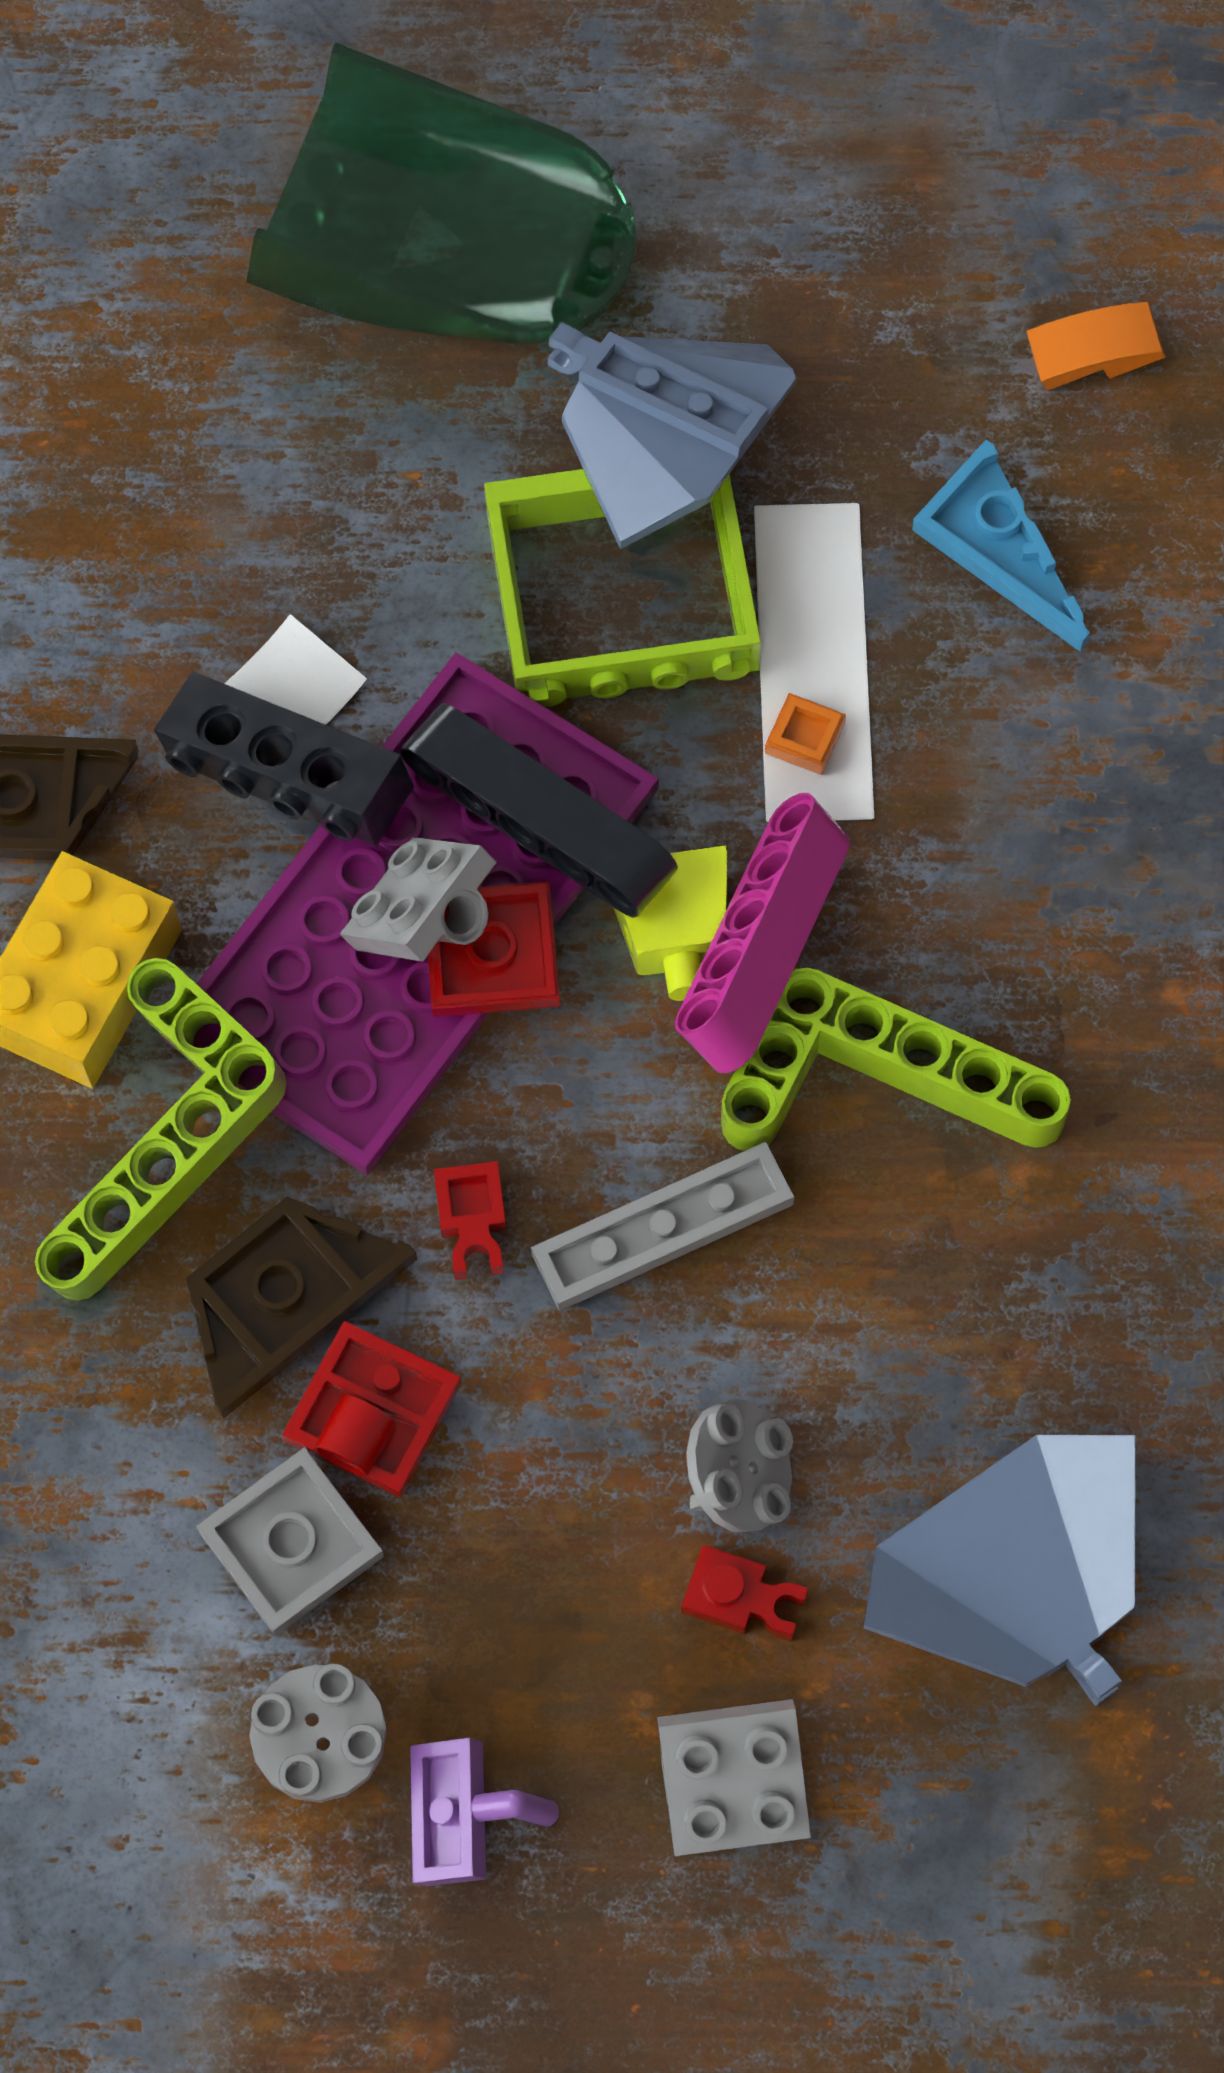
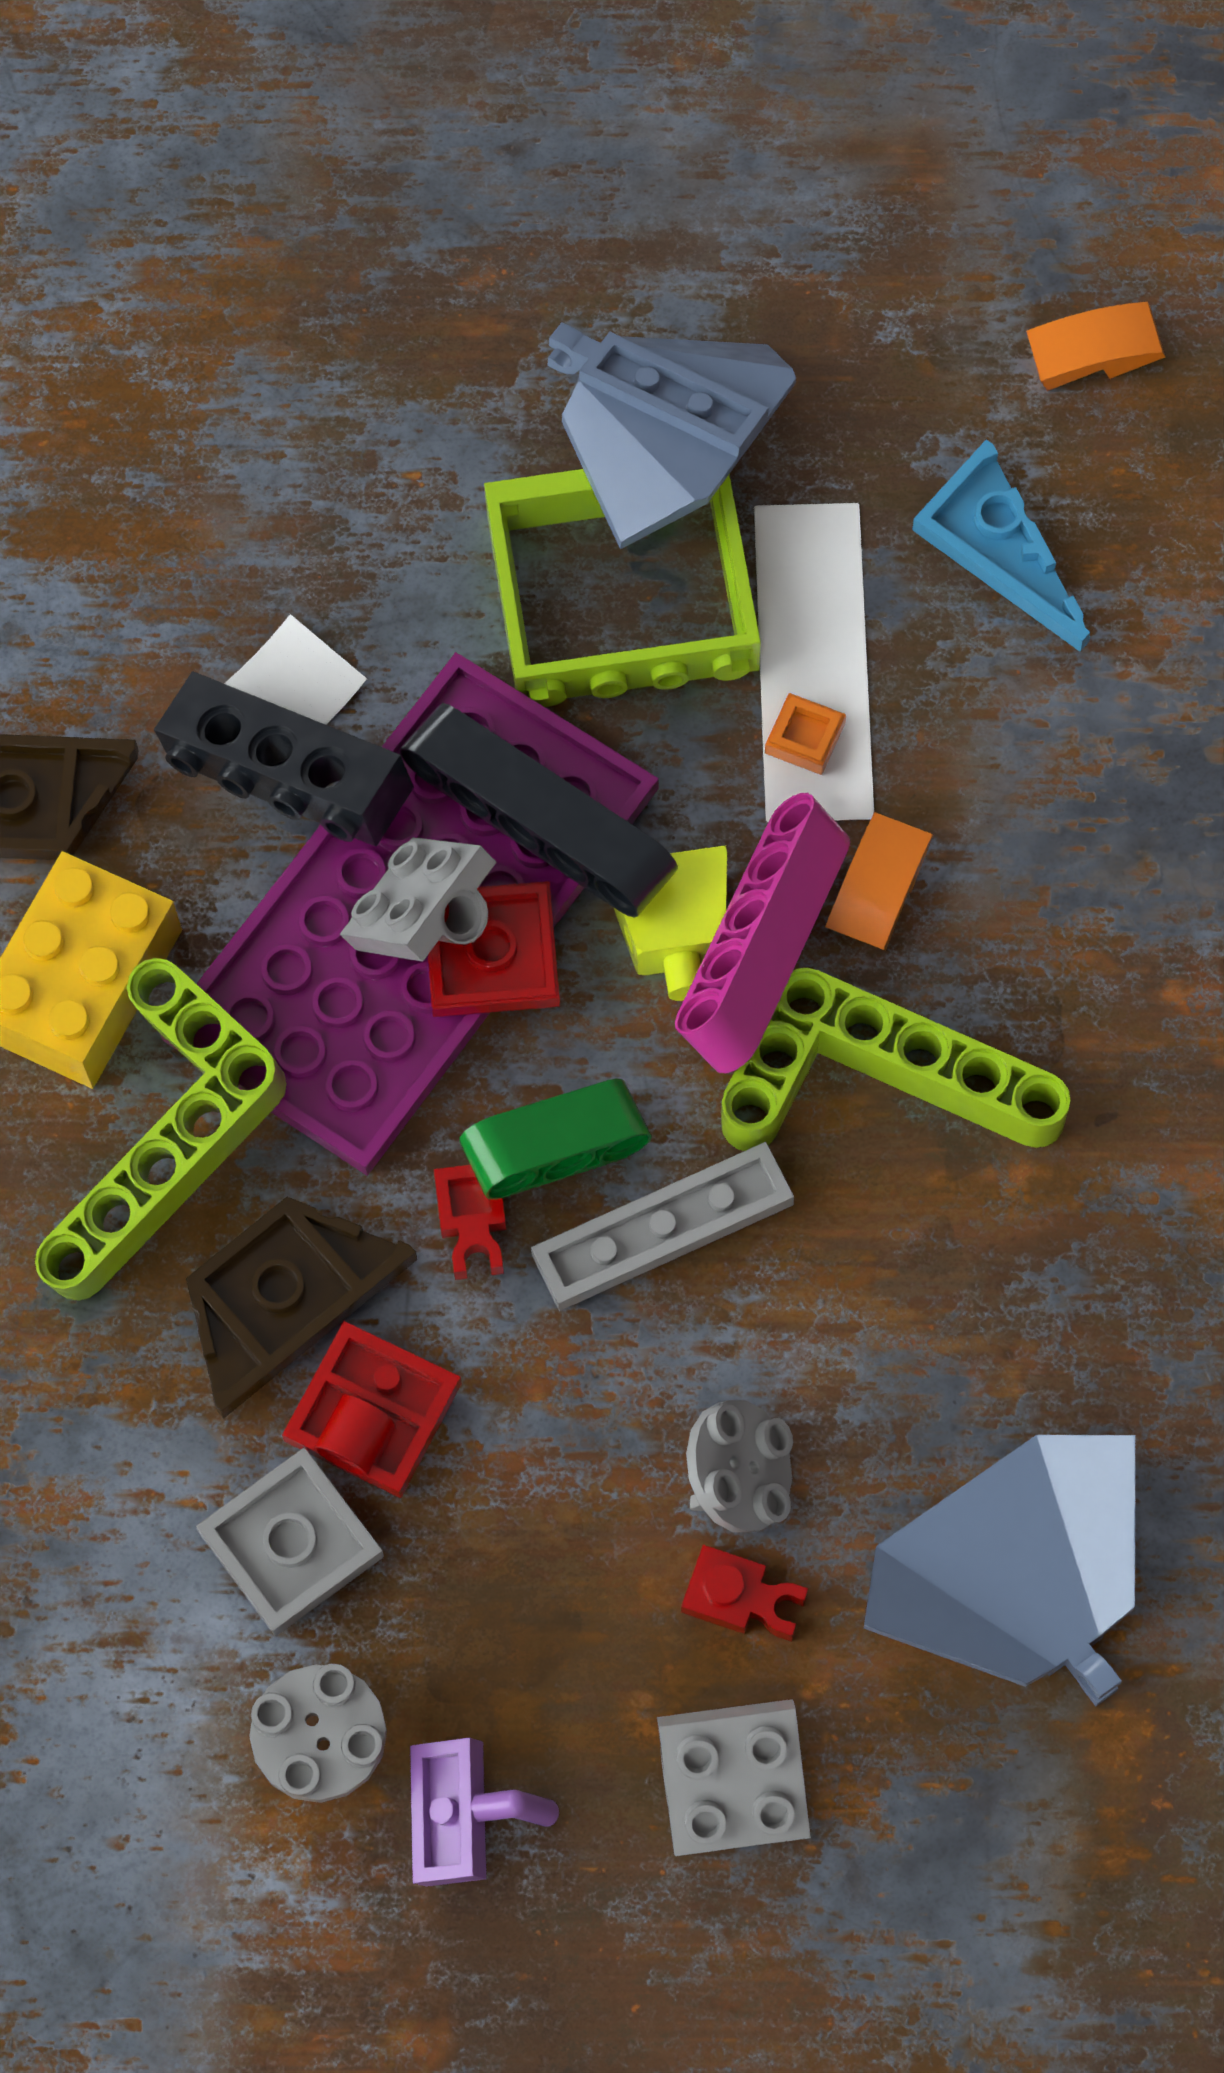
(443, 213): clear green windscreen -> none
(555, 1138): none -> green beam
(879, 881): none -> orange slope

